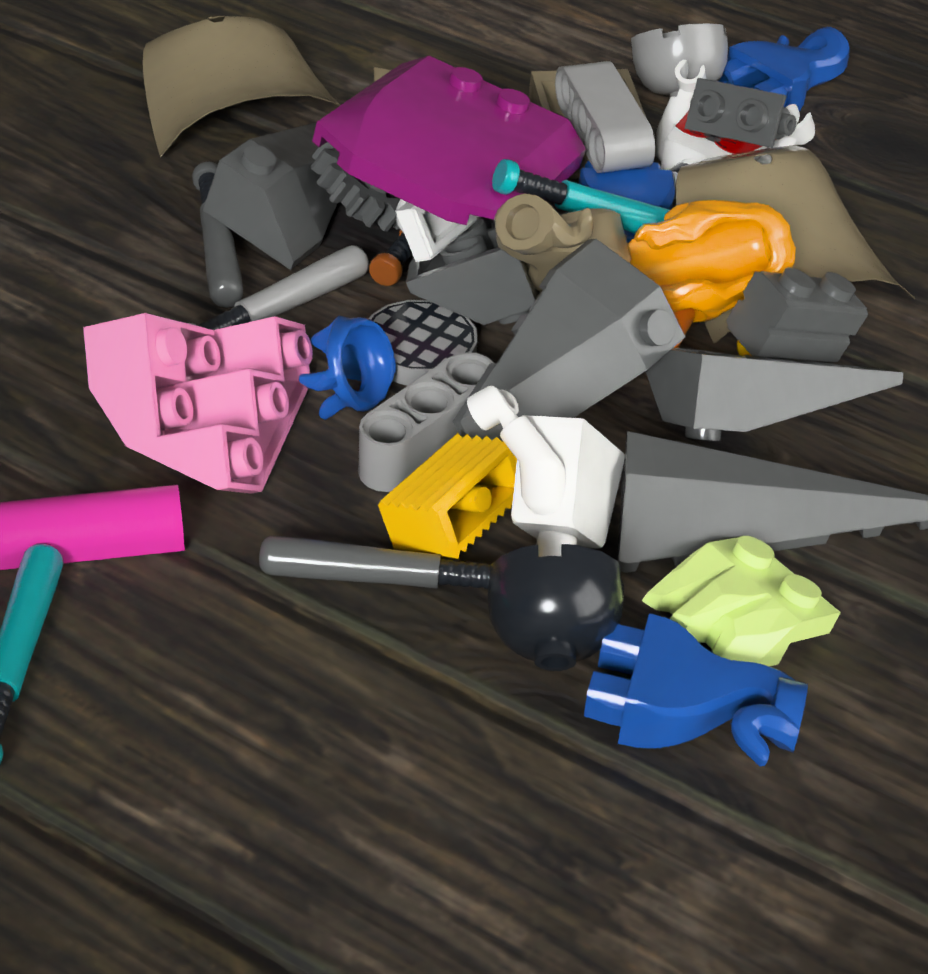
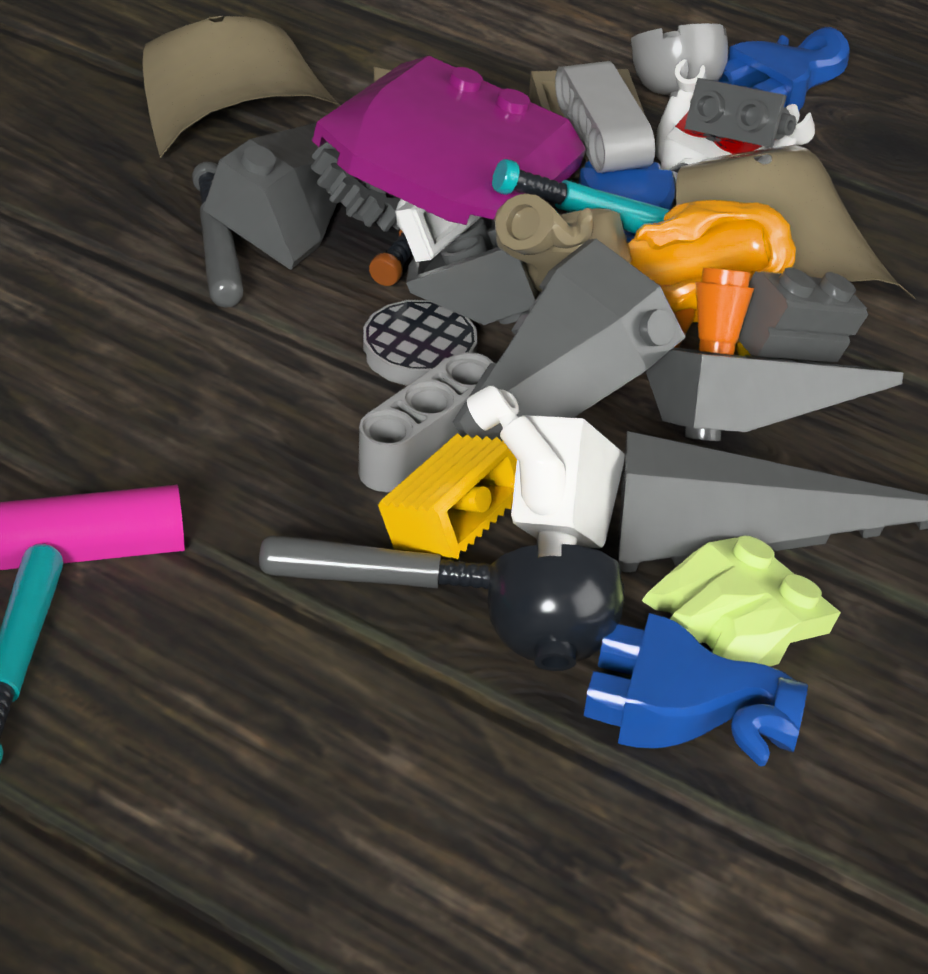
(201, 395): bright pink brick -> none
(296, 289): light grey piece -> none
(354, 351): blue piece -> none
(721, 308): none -> orange cone

